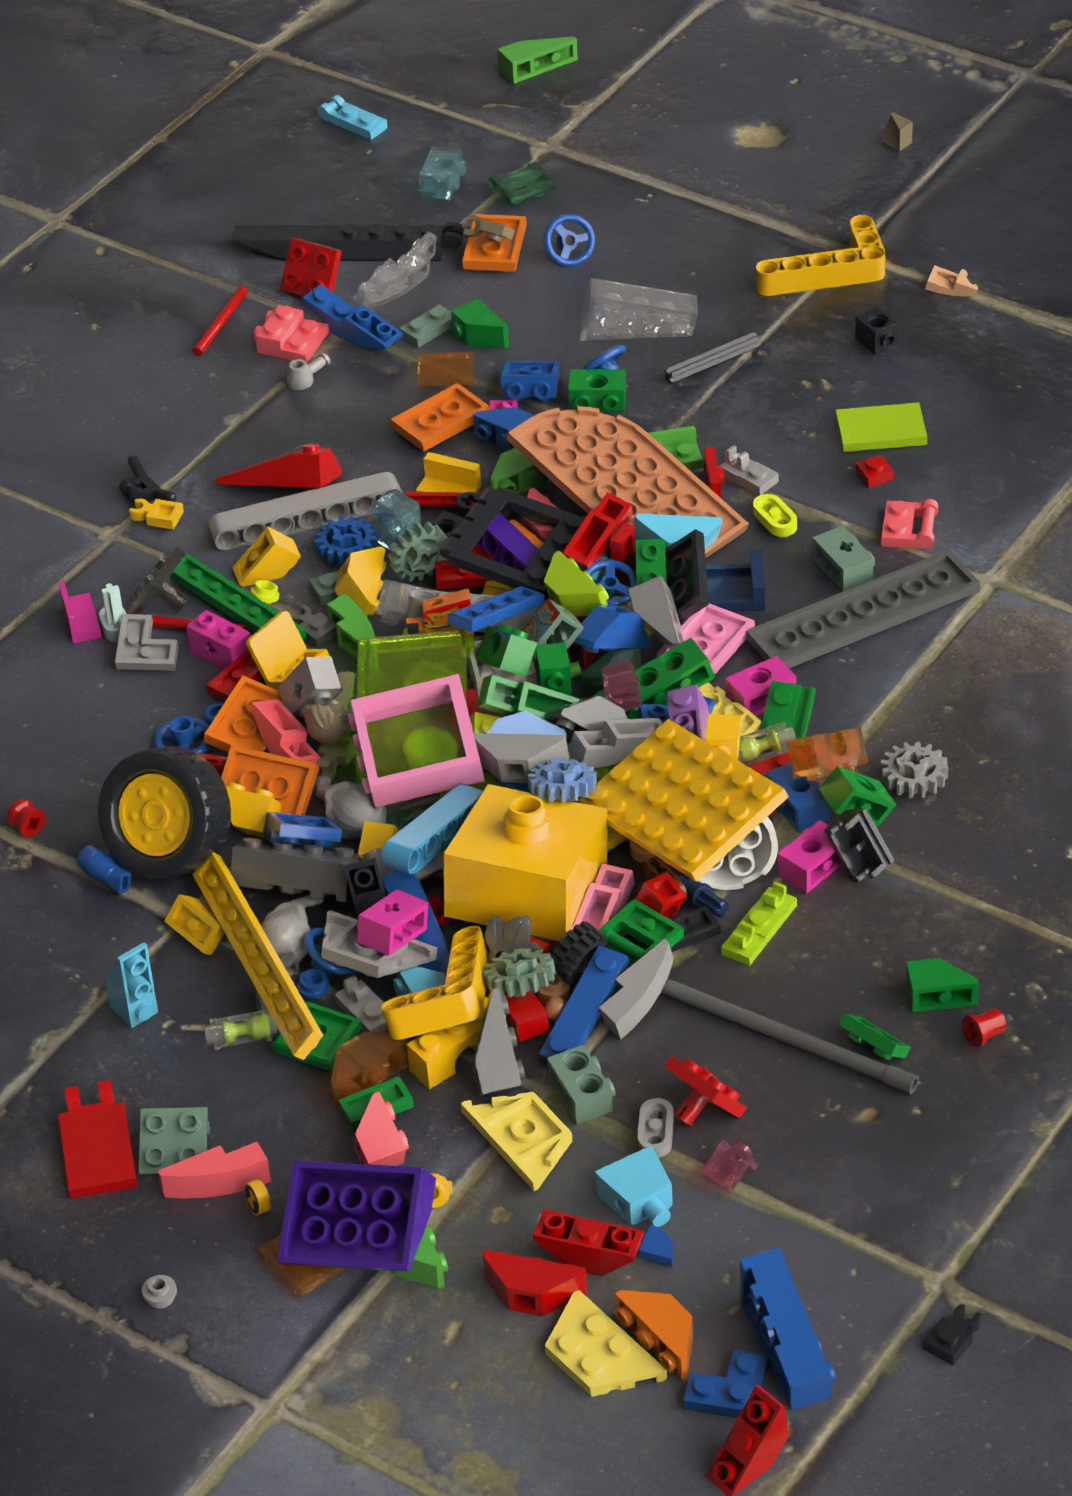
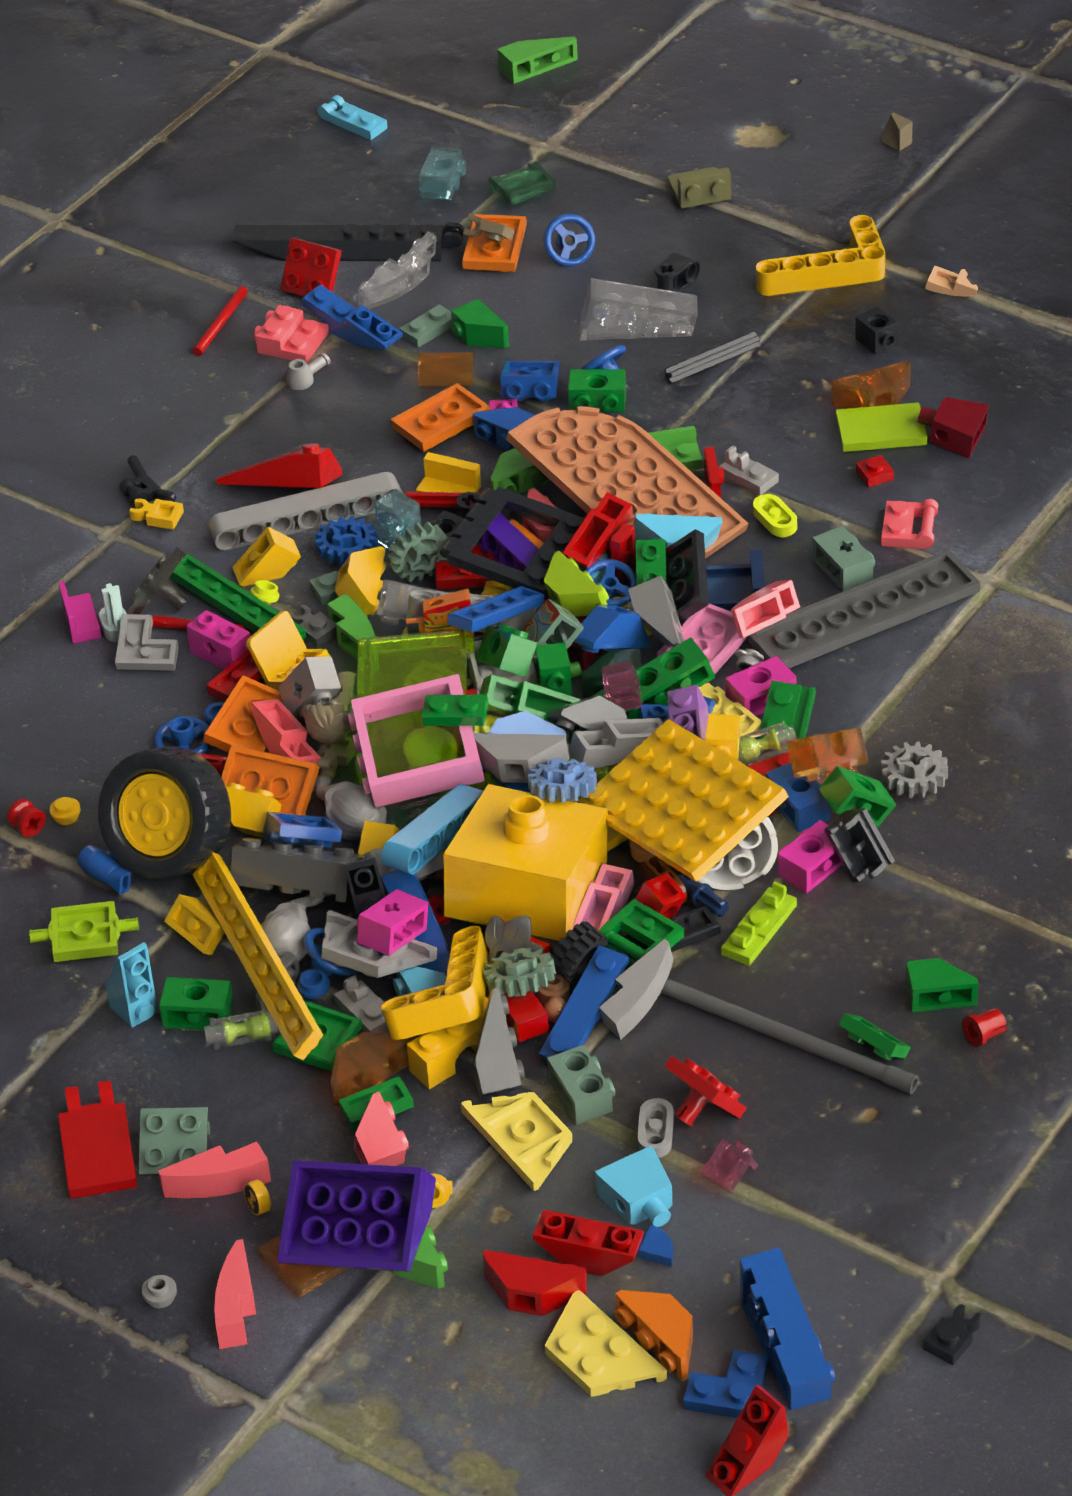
(65, 810): none -> yellow plate
(84, 931): none -> lime plate
(191, 1002): none -> green brick
(233, 1298): none -> coral slope
(455, 710): none -> green plate
(676, 272): none -> black piece
(701, 186): none -> olive bracket
(747, 658): none -> light grey plate
(765, 607): none -> coral slope
(873, 387): none -> clear orange slope
(956, 424): none -> dark red torso

